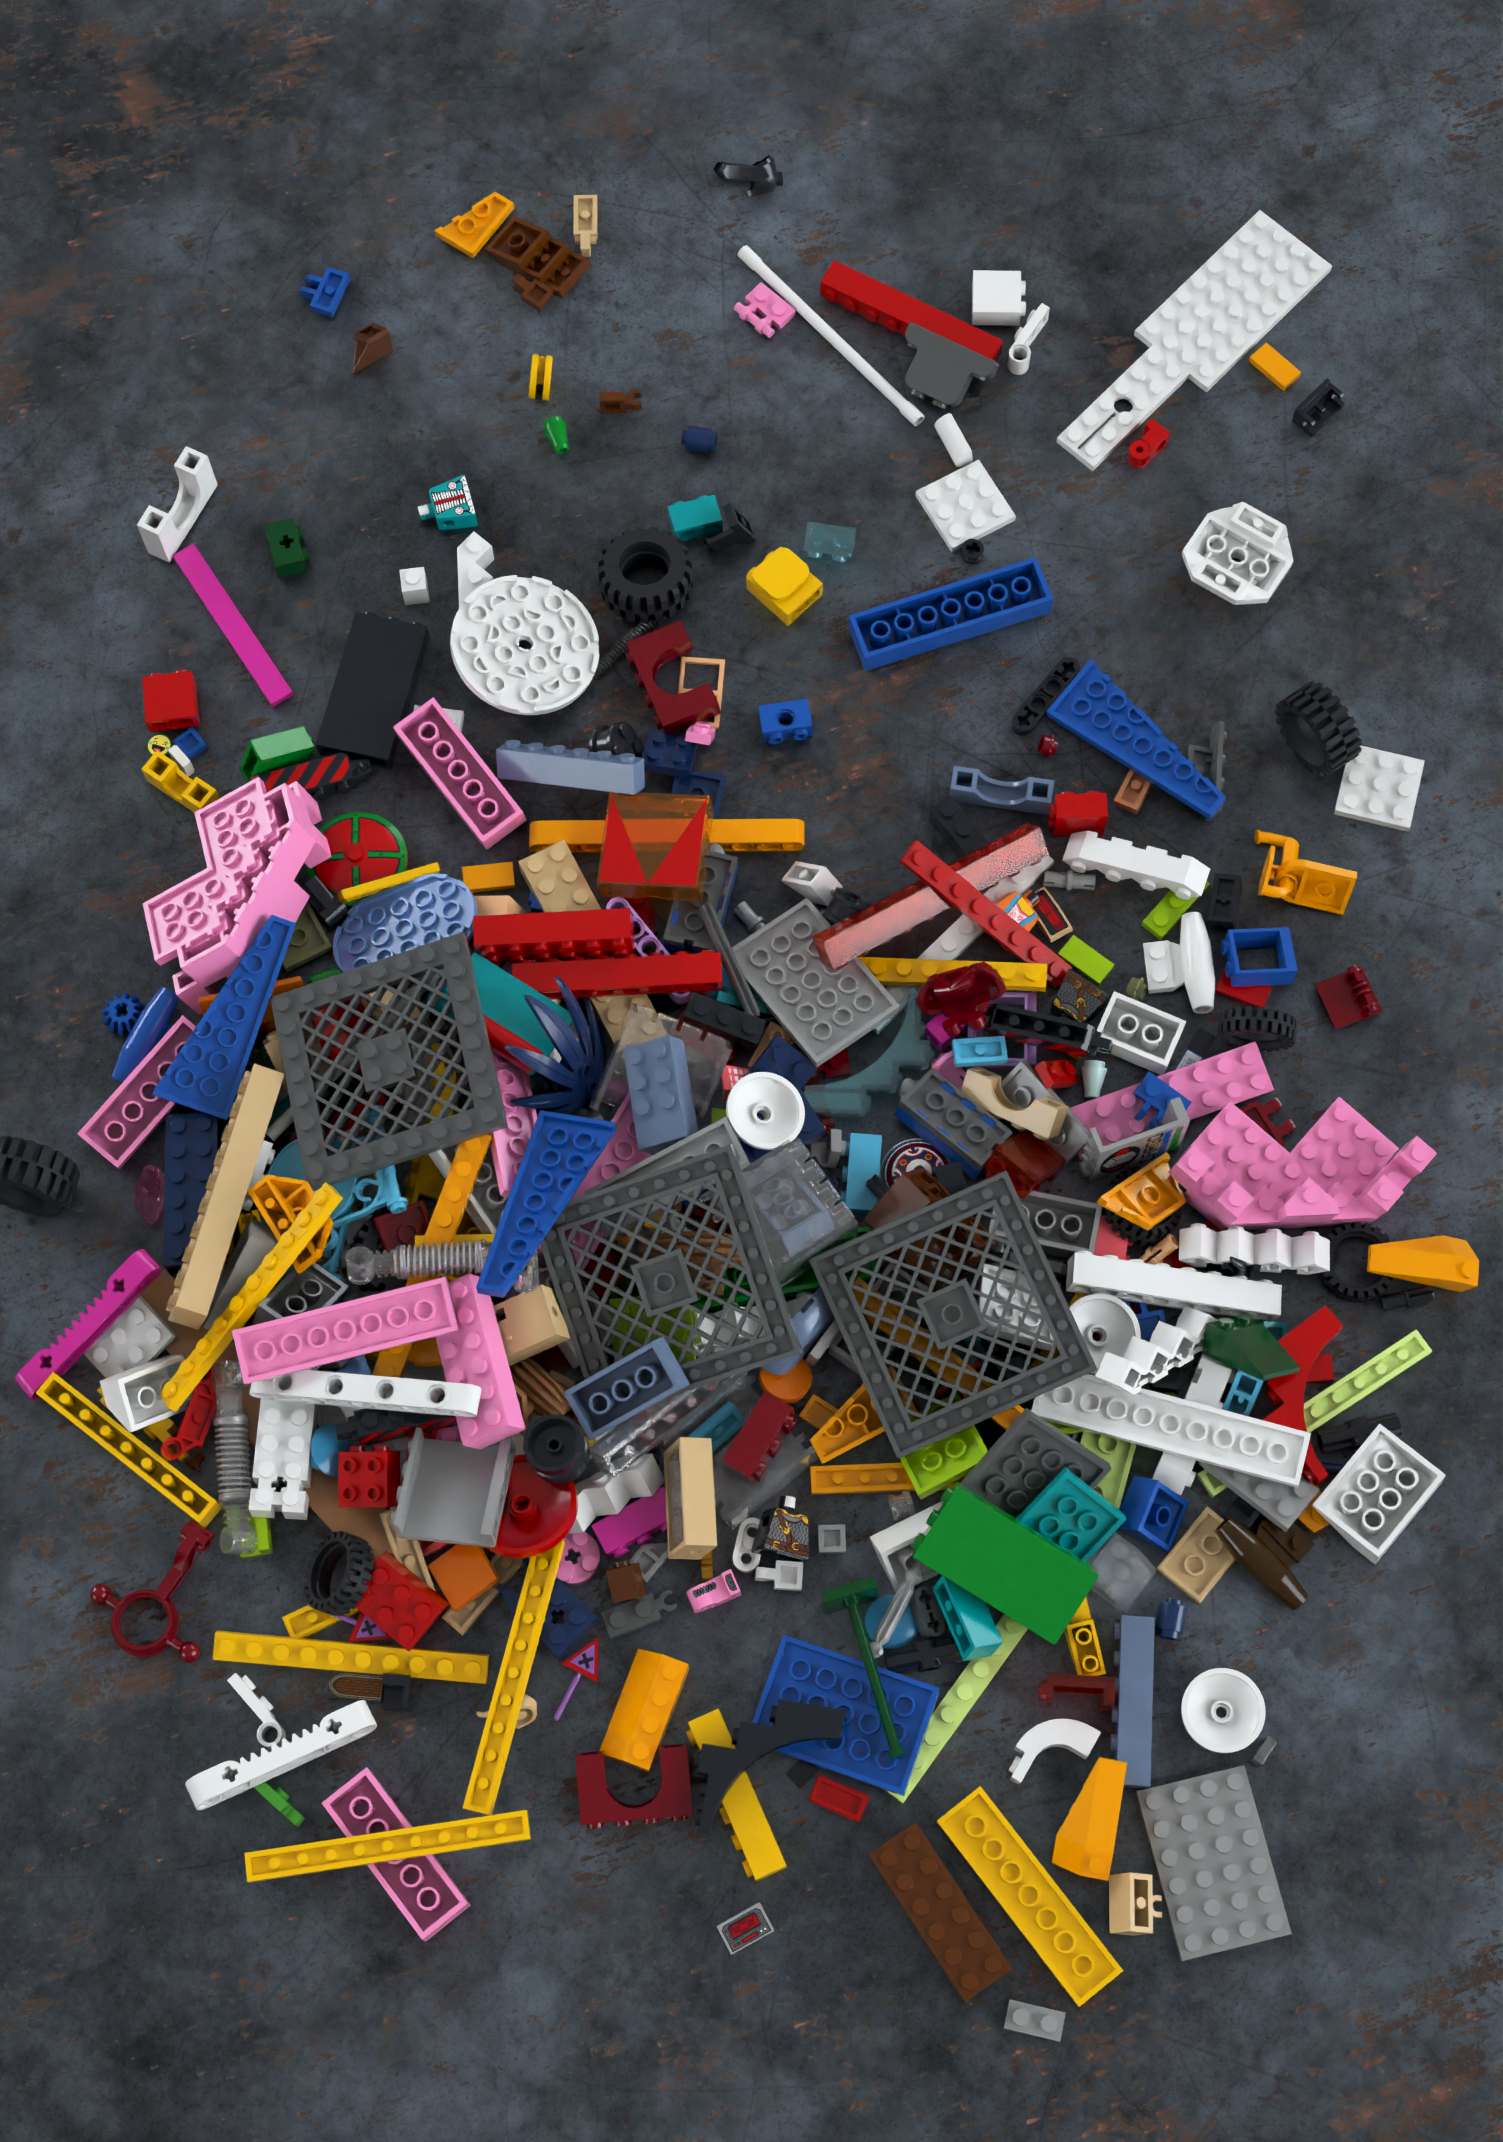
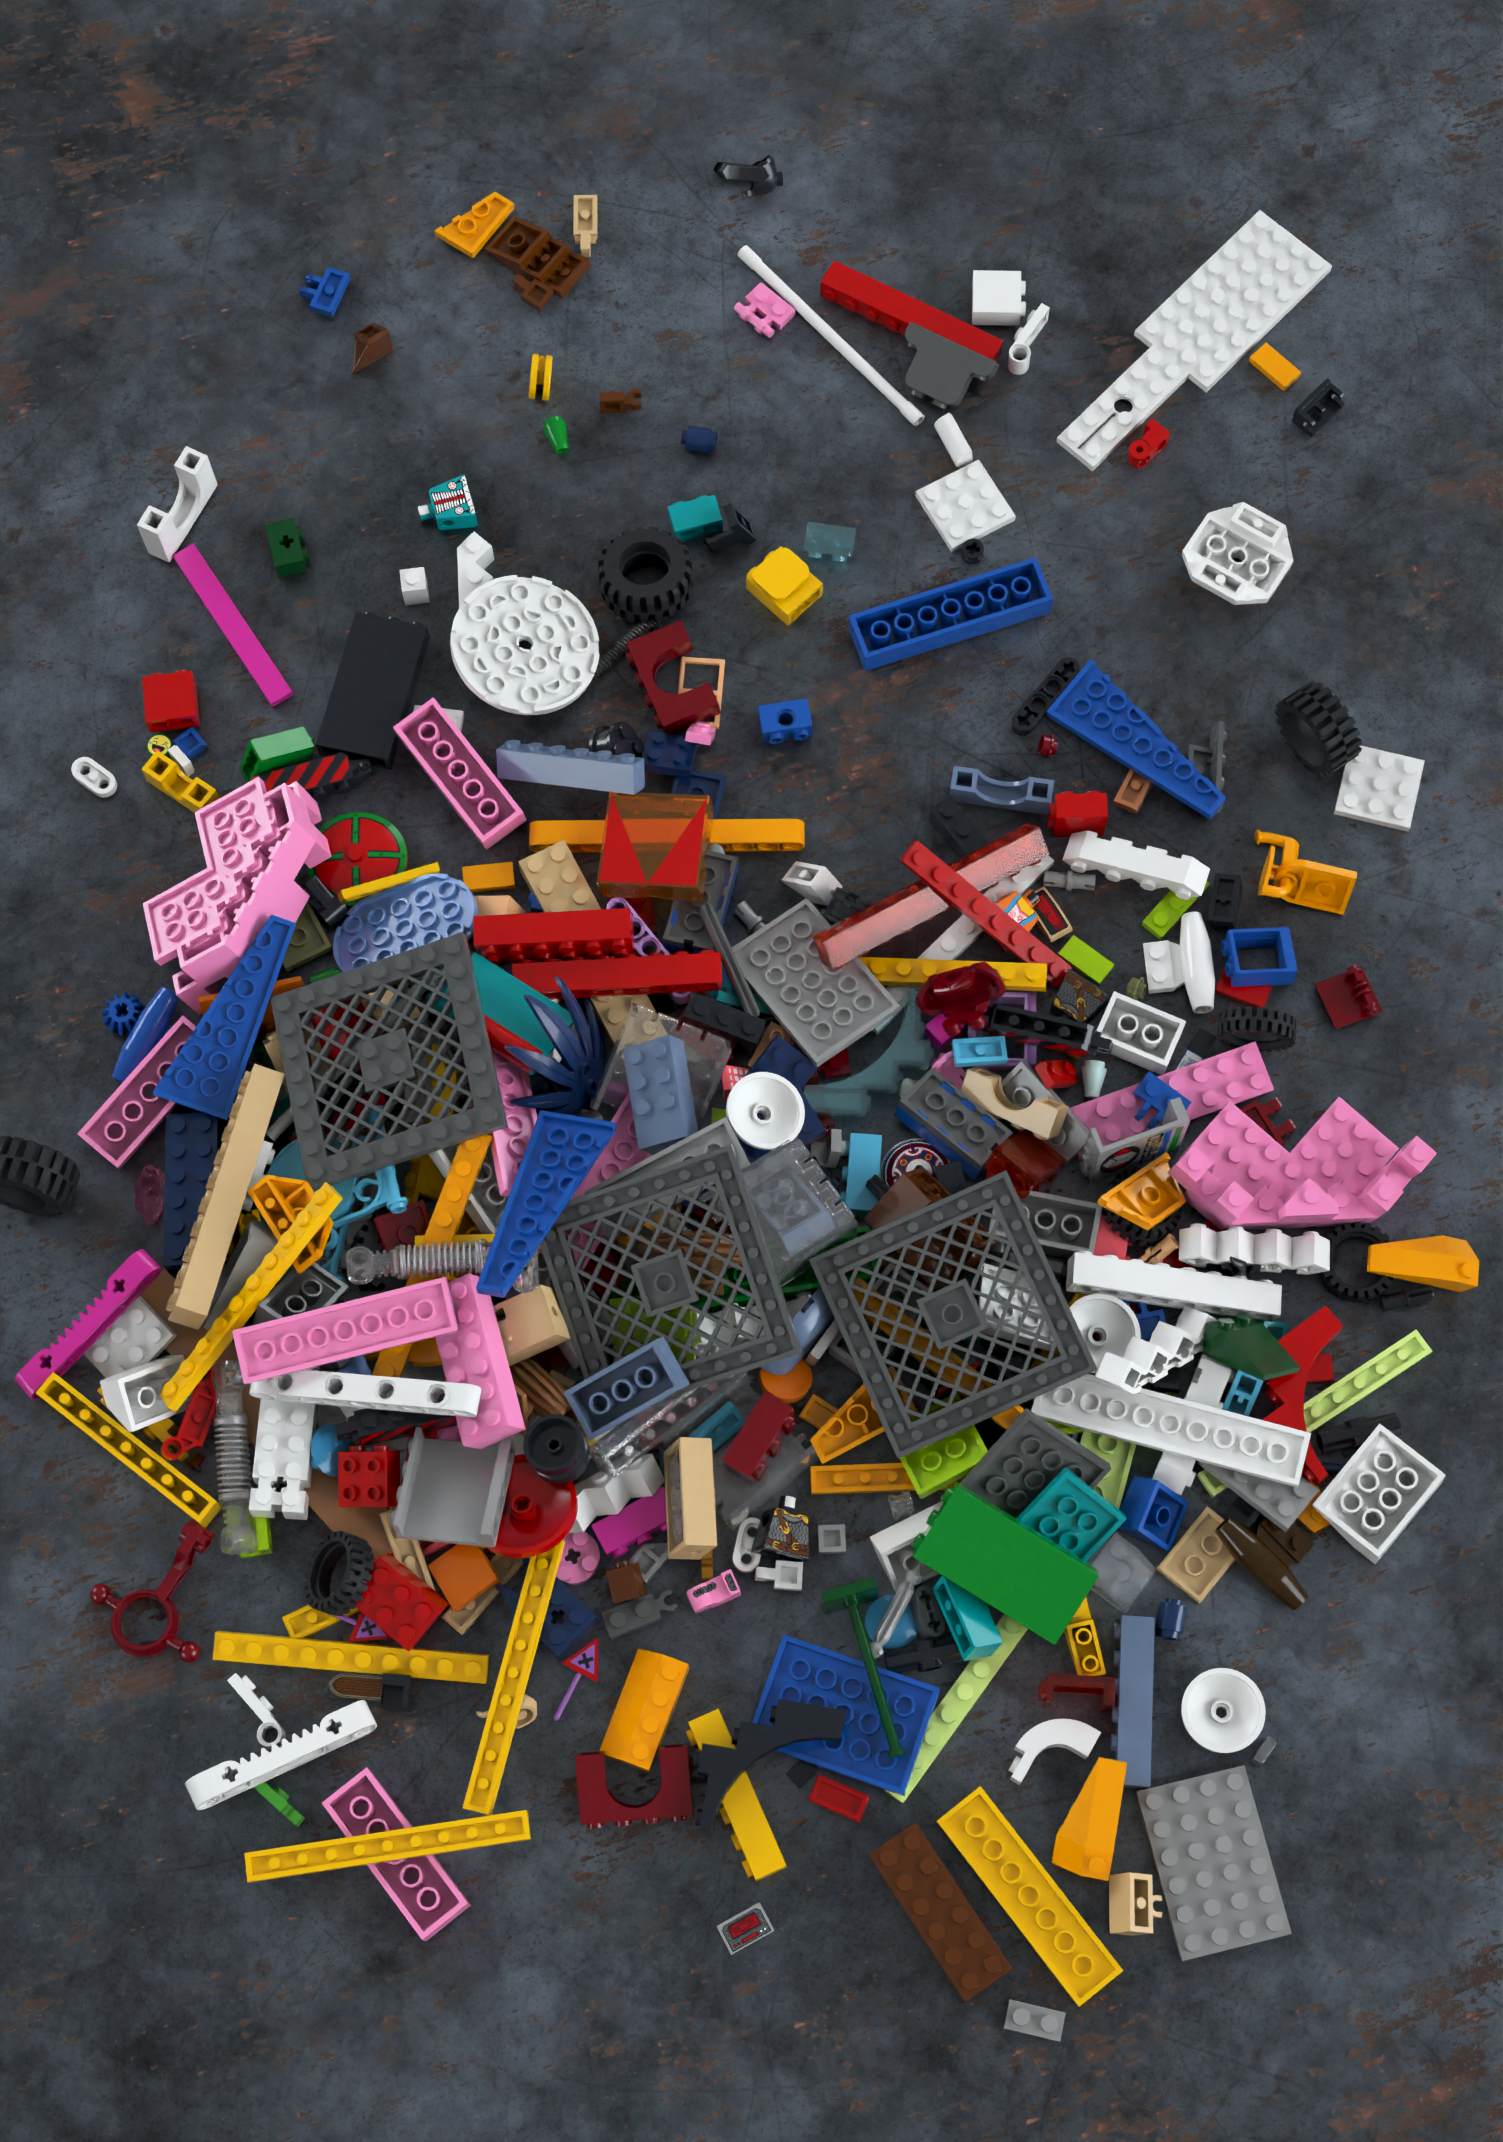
(95, 778): none -> white plate

